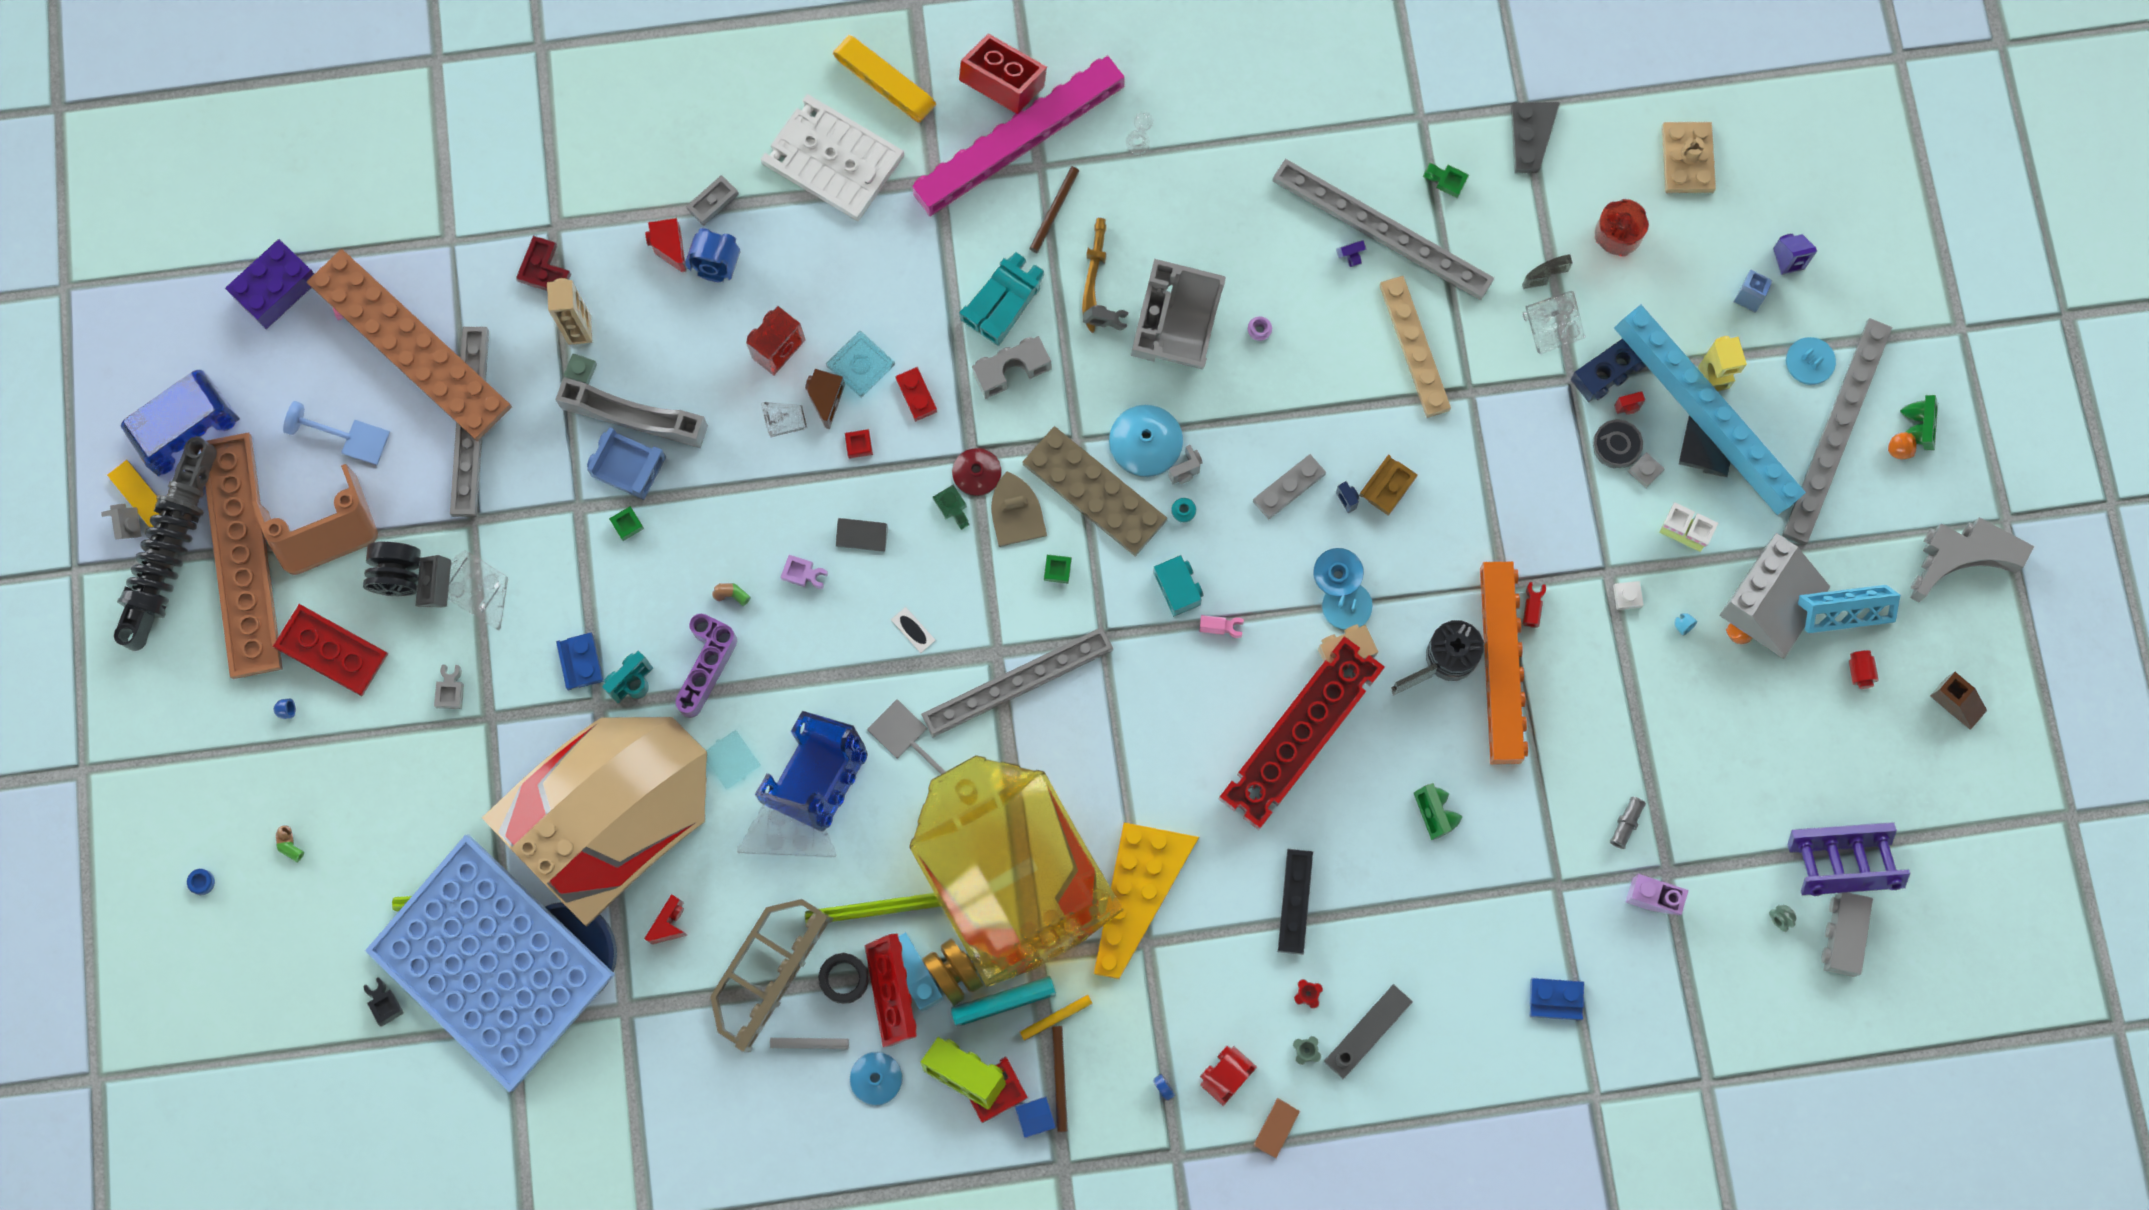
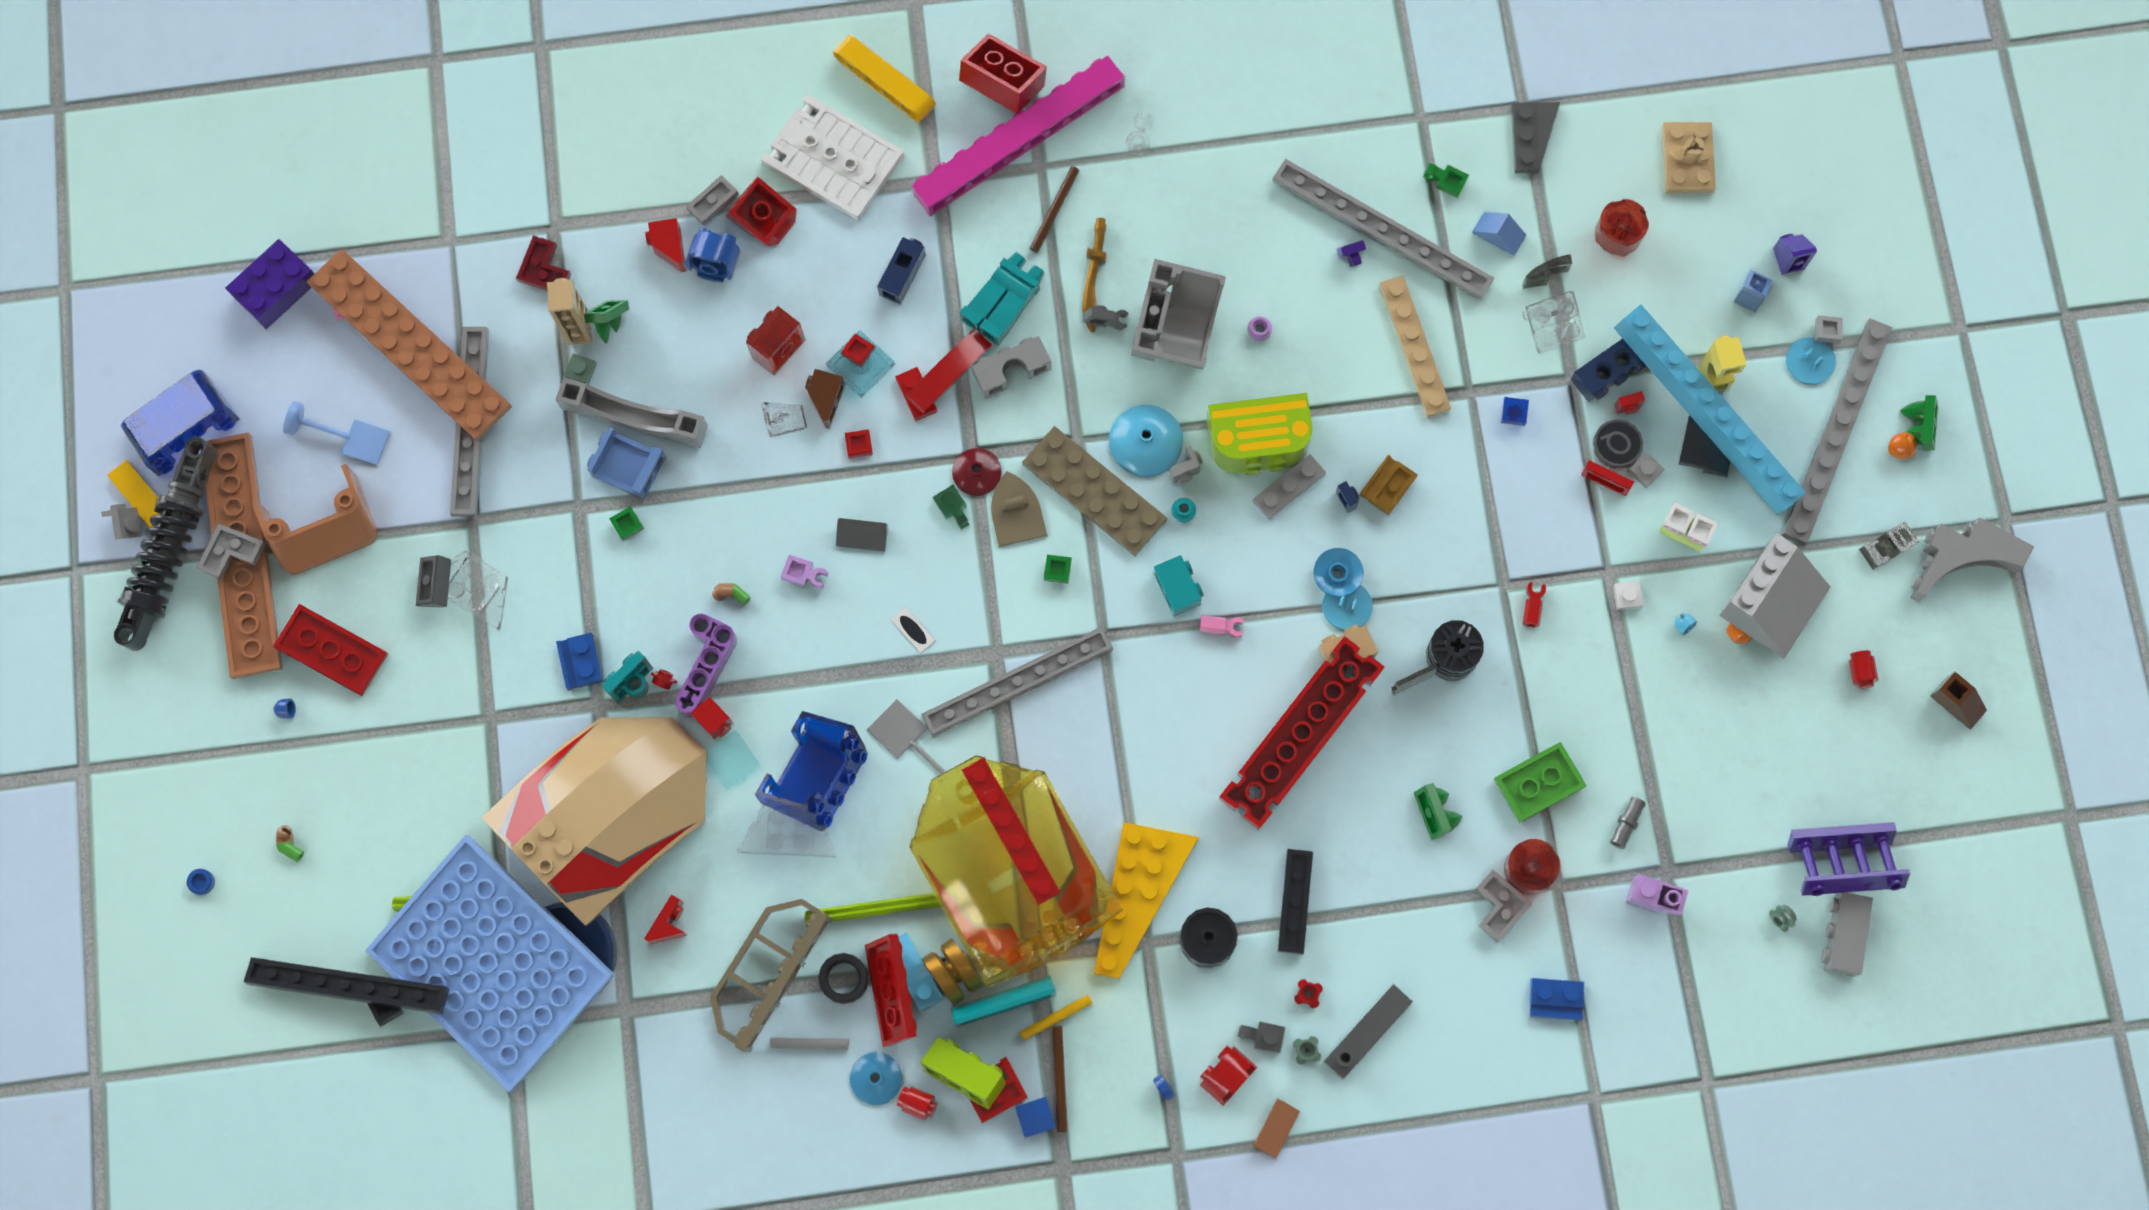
(224, 546): none -> light grey plate
(346, 985): none -> black plate
(392, 568): black wheel -> none
(450, 692): light grey plate -> none
(607, 315): none -> green tile
(663, 679): none -> red plate
(712, 718): none -> red brick
(763, 213): none -> red slope
(858, 350): none -> red tile
(901, 270): none -> dark blue brick
(917, 1103): none -> red brick
(948, 370): none -> red slope
(1011, 831): none -> red plate
(1205, 953): none -> black wheel
(1260, 433): none -> lime brick
(1266, 1037): none -> dark grey plate
(1500, 231): none -> medium blue slope
(1502, 663): orange brick -> none
(1507, 903): none -> light grey plate
(1514, 411): none -> clear blue plate
(1539, 782): none -> bright green plate
(1543, 859): none -> clear red brick
(1607, 478): none -> red tile
(1828, 329): none -> light grey plate
(1853, 602): medium azure fence -> none
(1889, 545): none -> clear smoke slope

